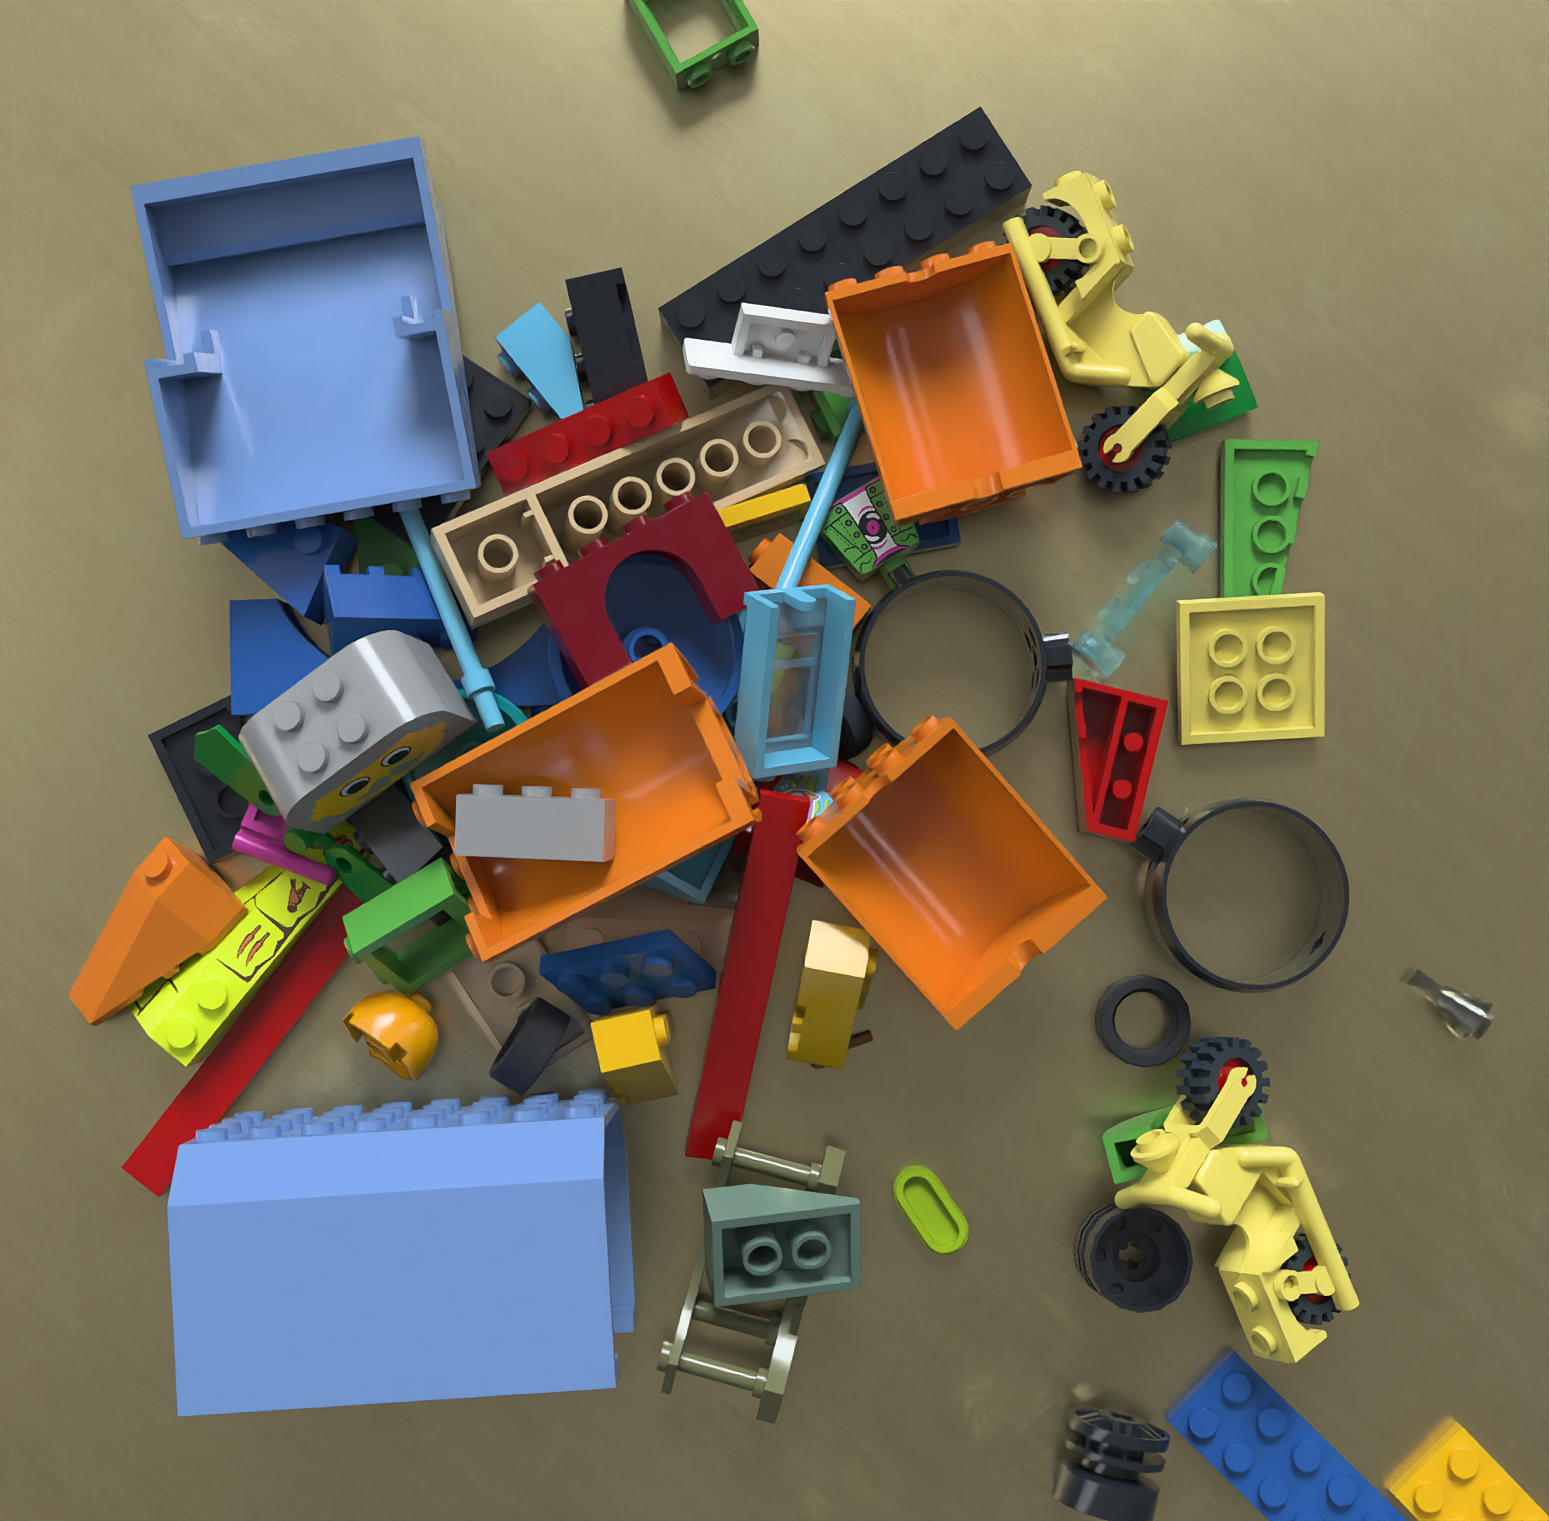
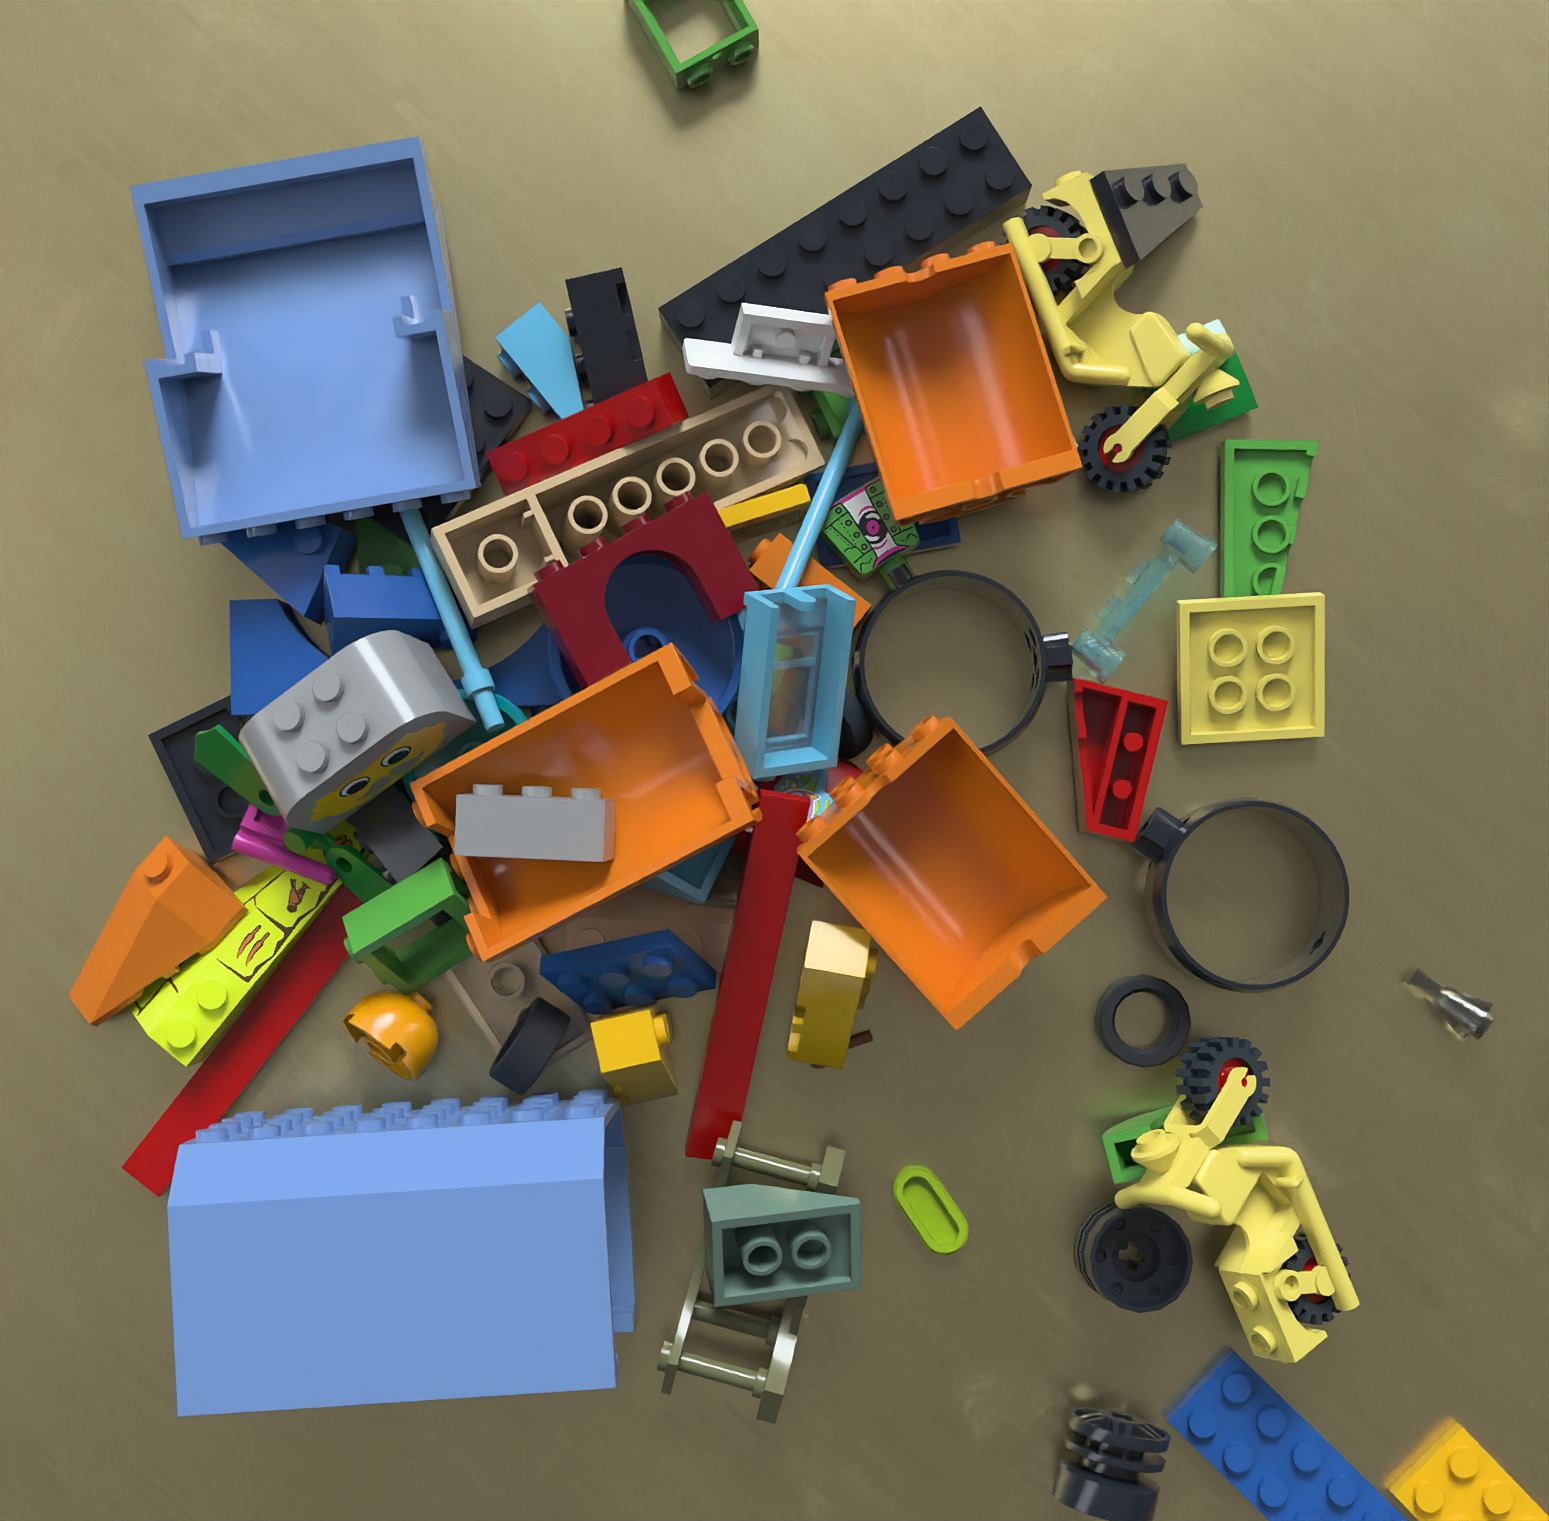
(1145, 205): none -> wing

